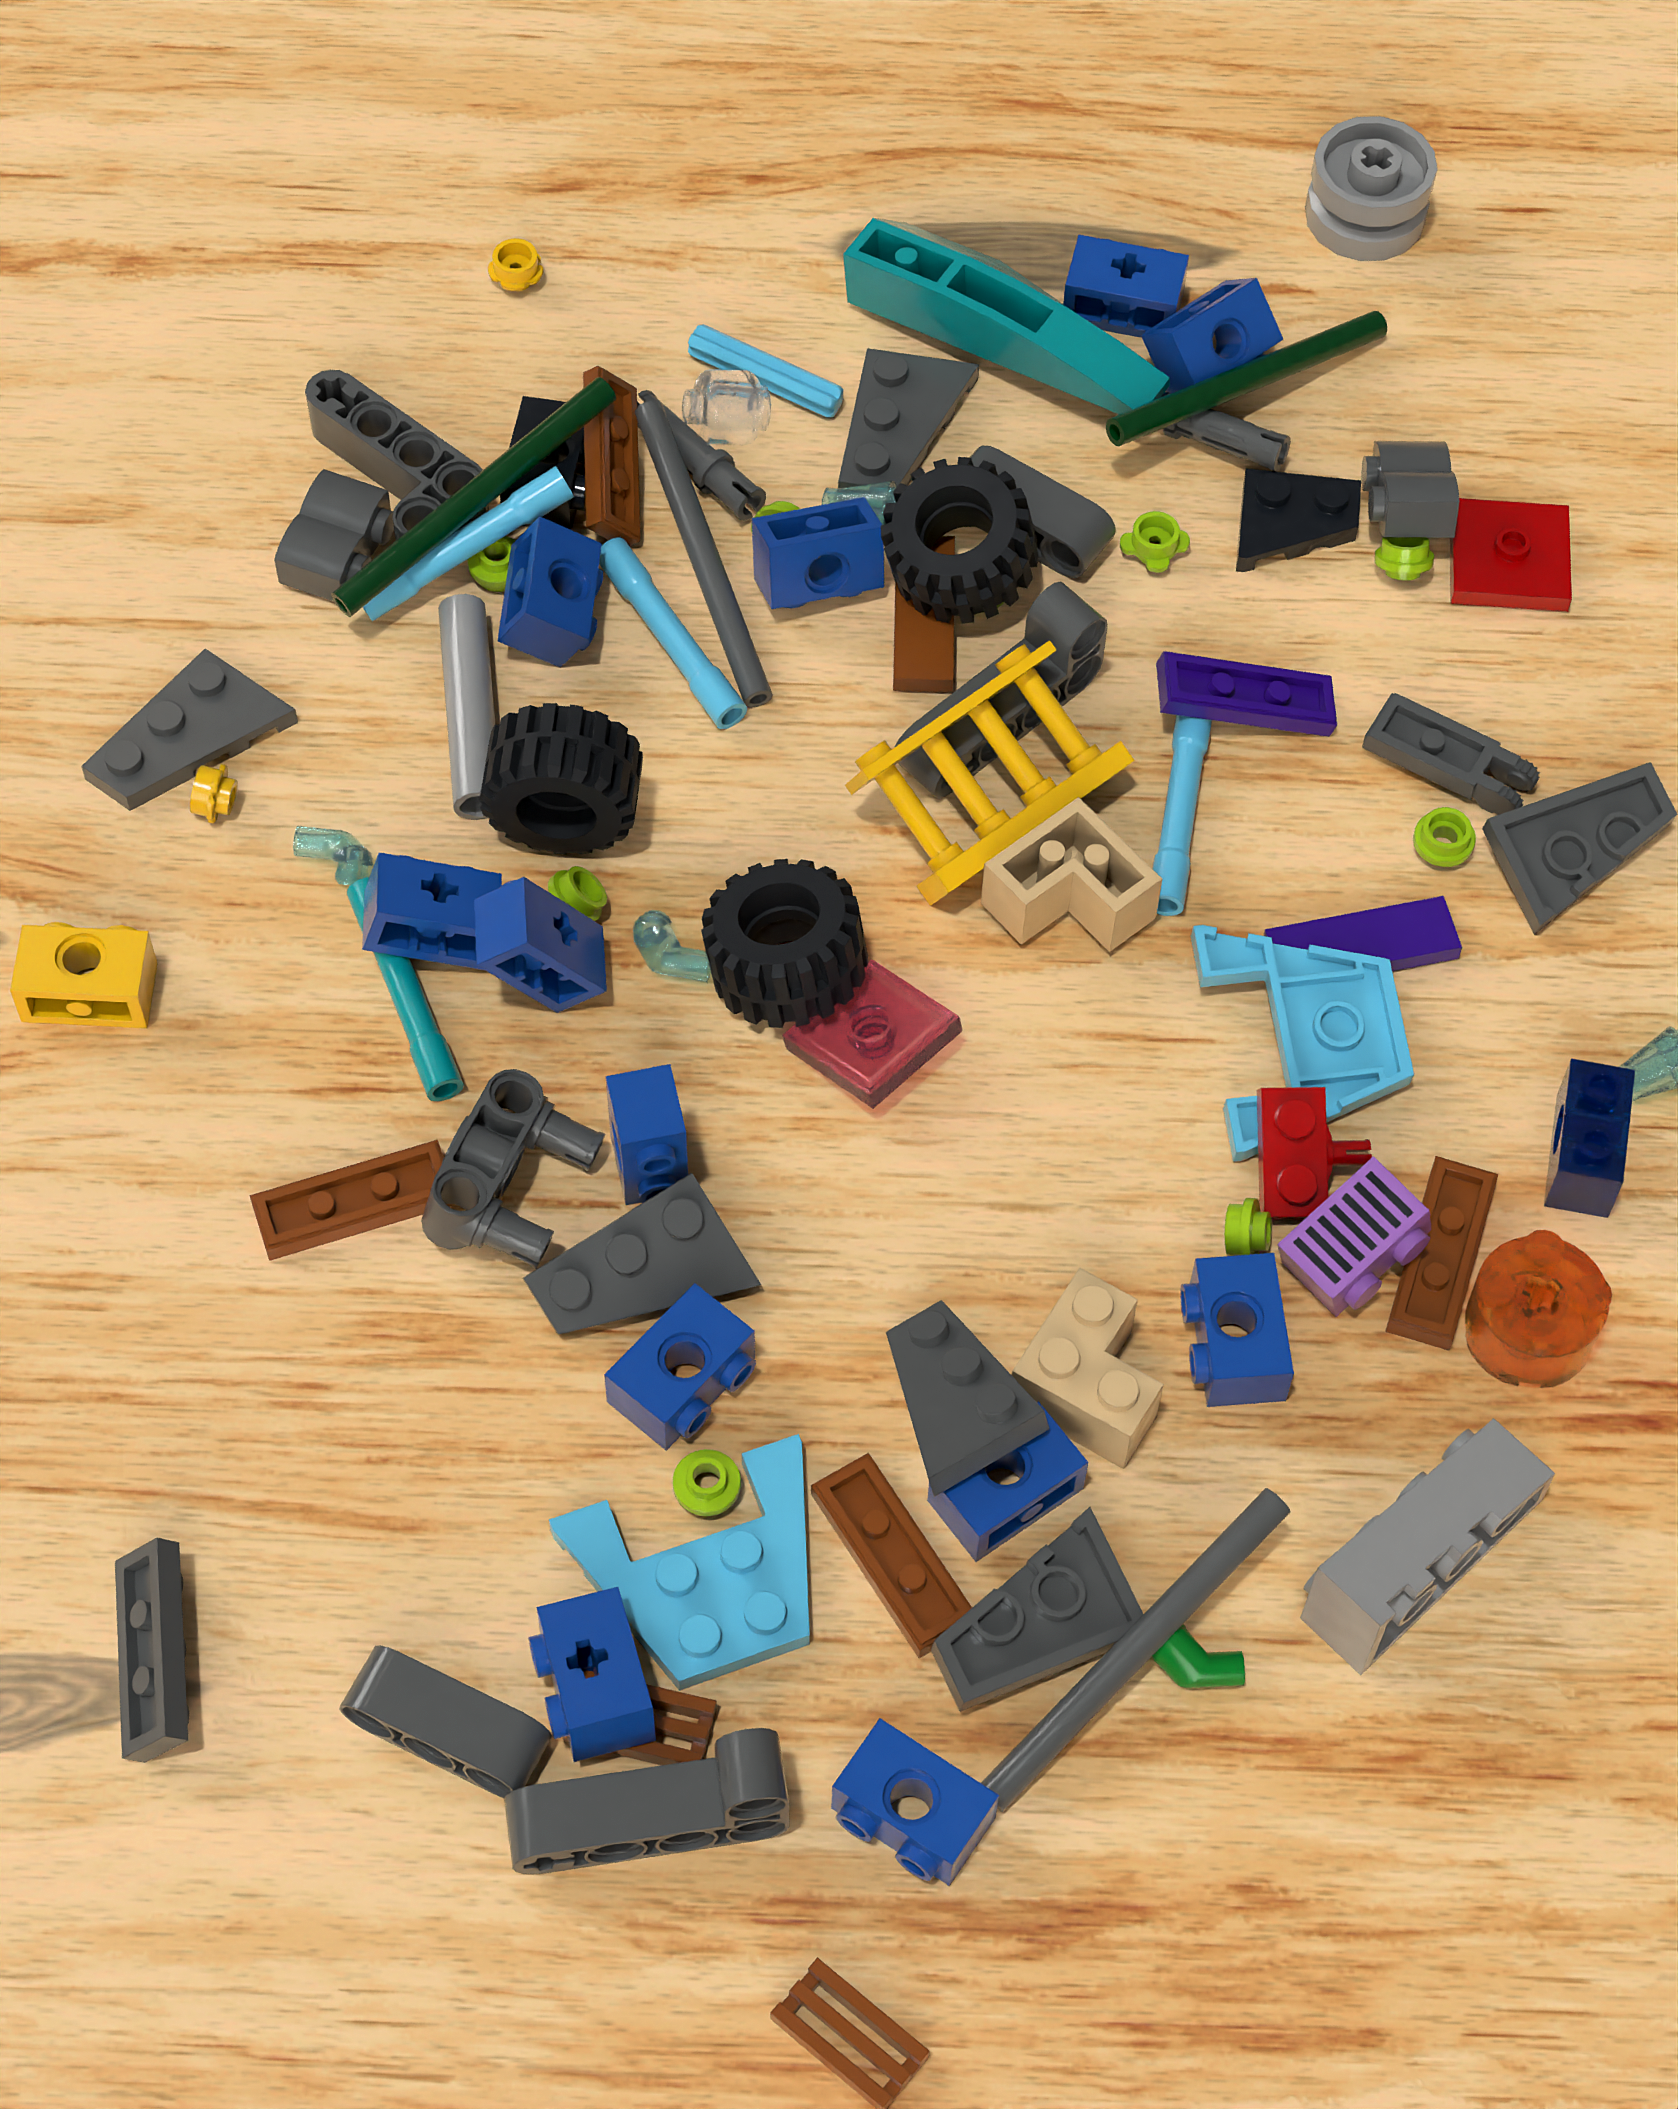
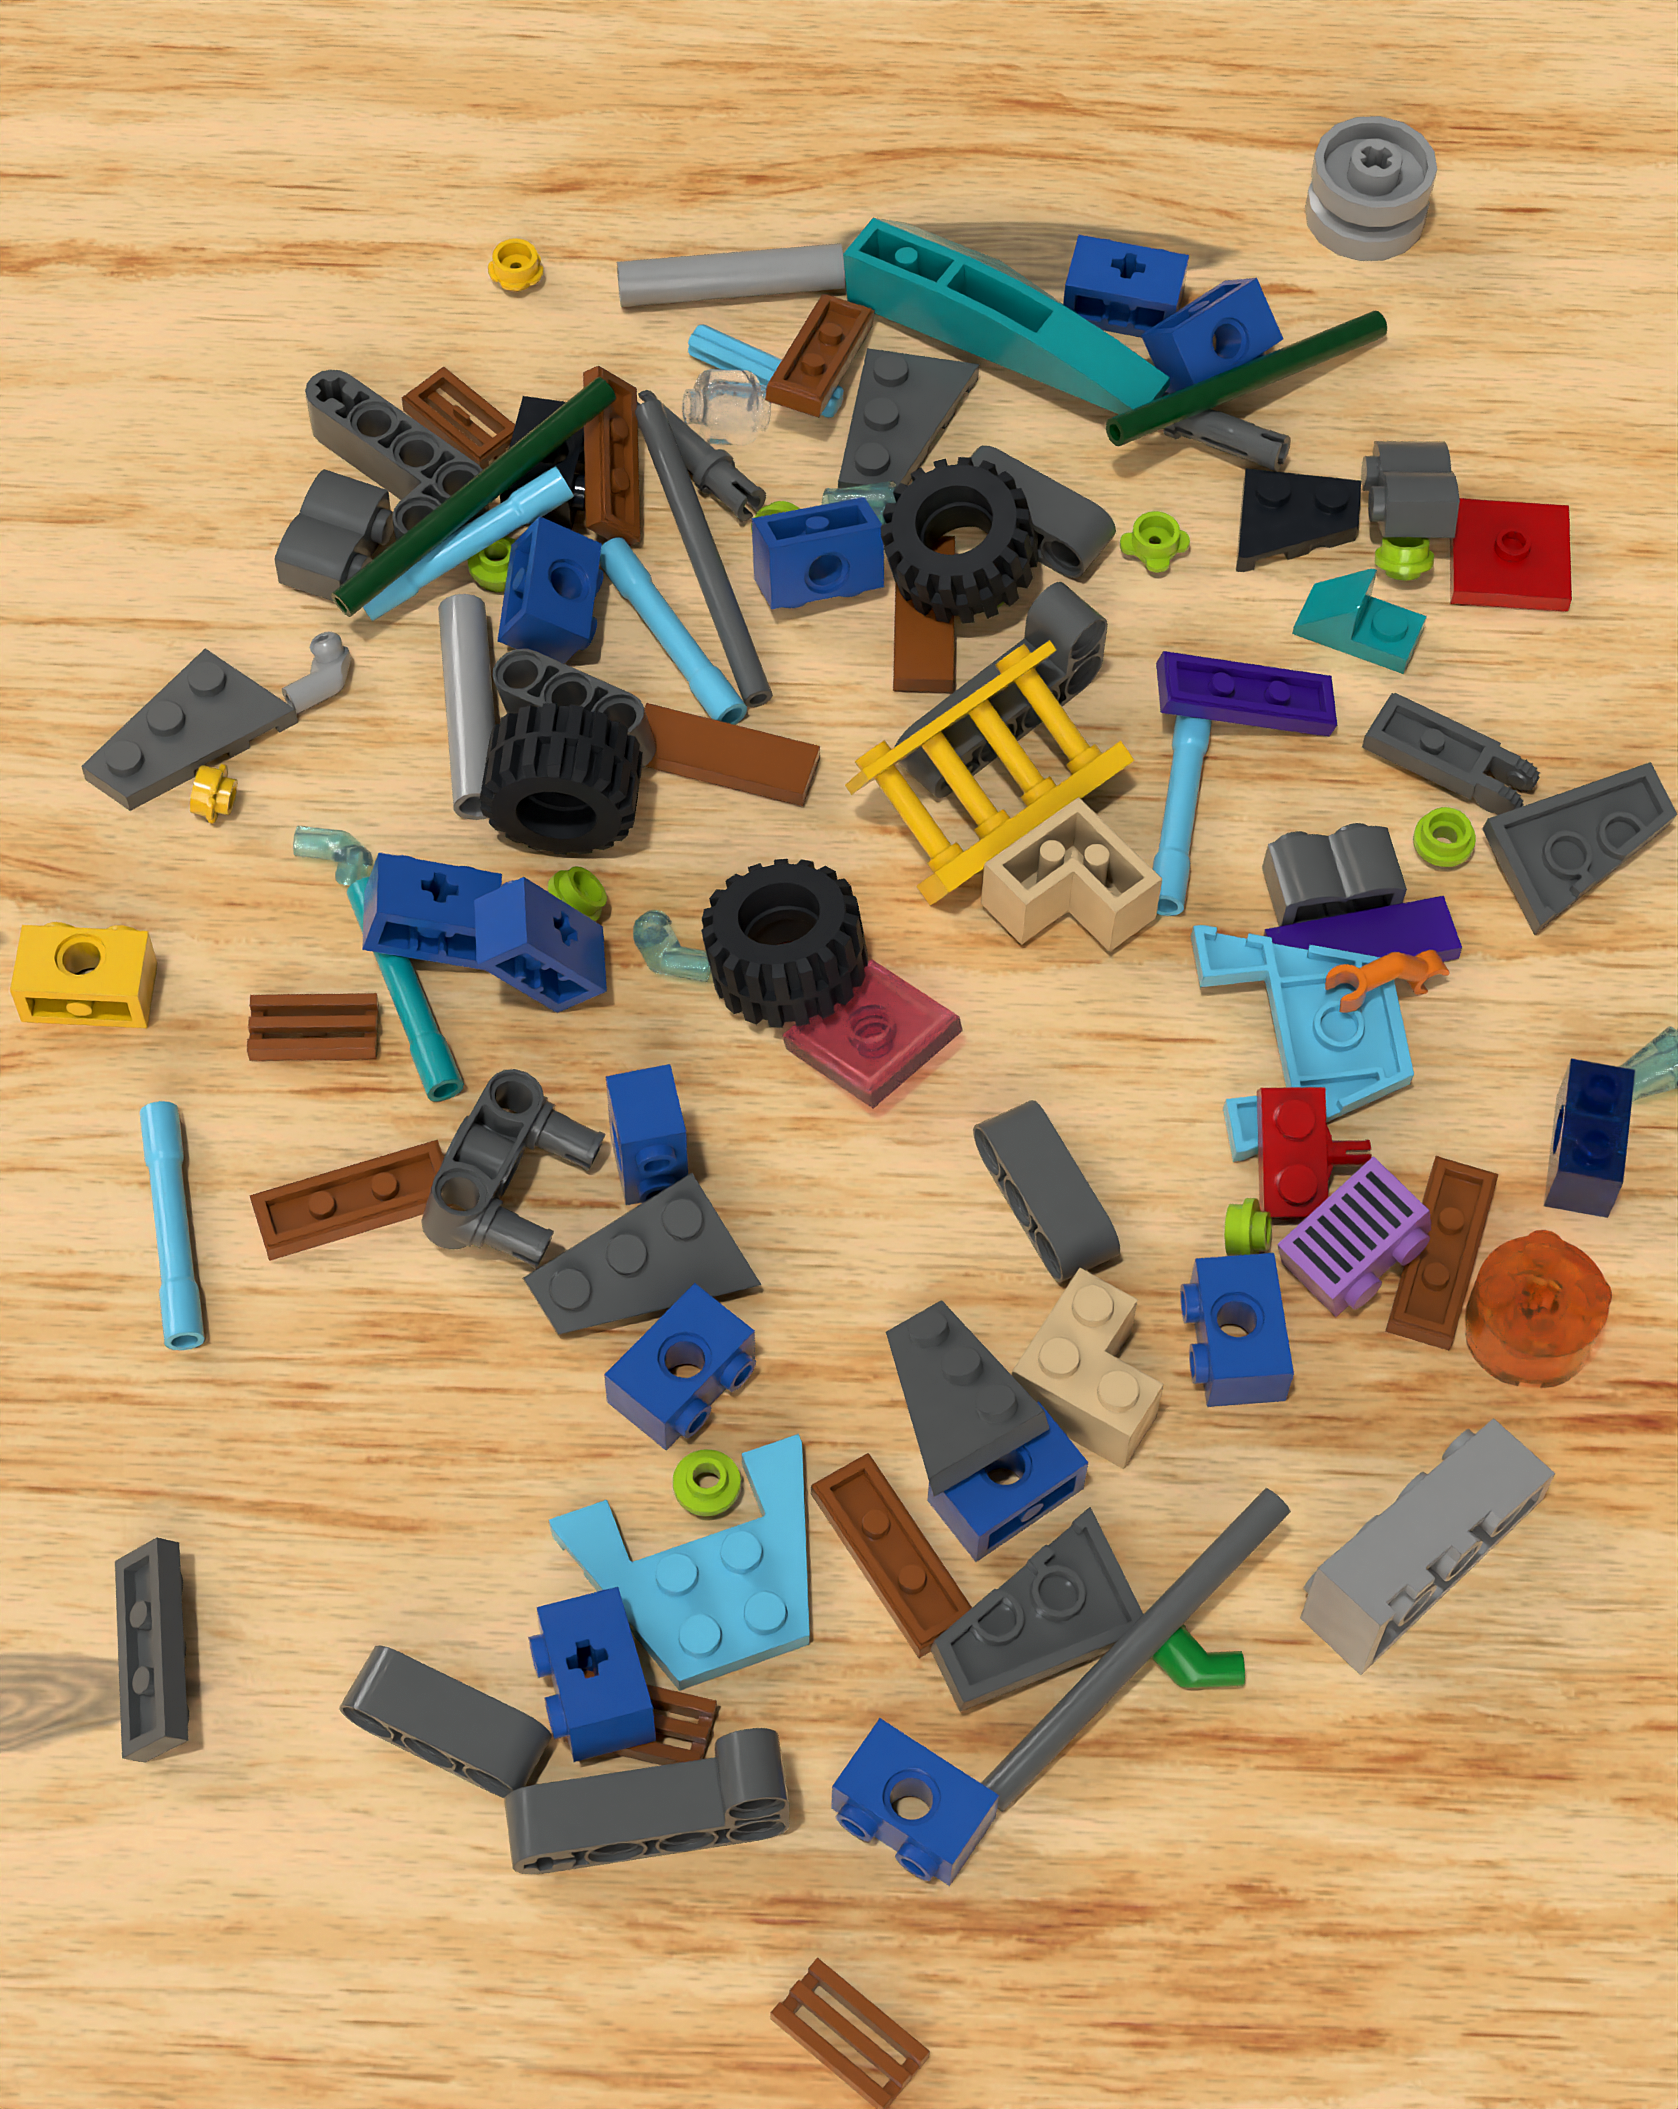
(178, 1289): none -> medium azure piece
(313, 1017): none -> dark orange tile
(326, 673): none -> light grey arm
(443, 427): none -> dark orange tile
(534, 679): none -> dark grey beam
(731, 275): none -> light grey piece
(732, 755): none -> dark orange tile
(820, 355): none -> dark orange tile
(1046, 1190): none -> dark grey beam
(1332, 874): none -> dark grey brick
(1350, 620): none -> teal slope
(1382, 970): none -> orange arm

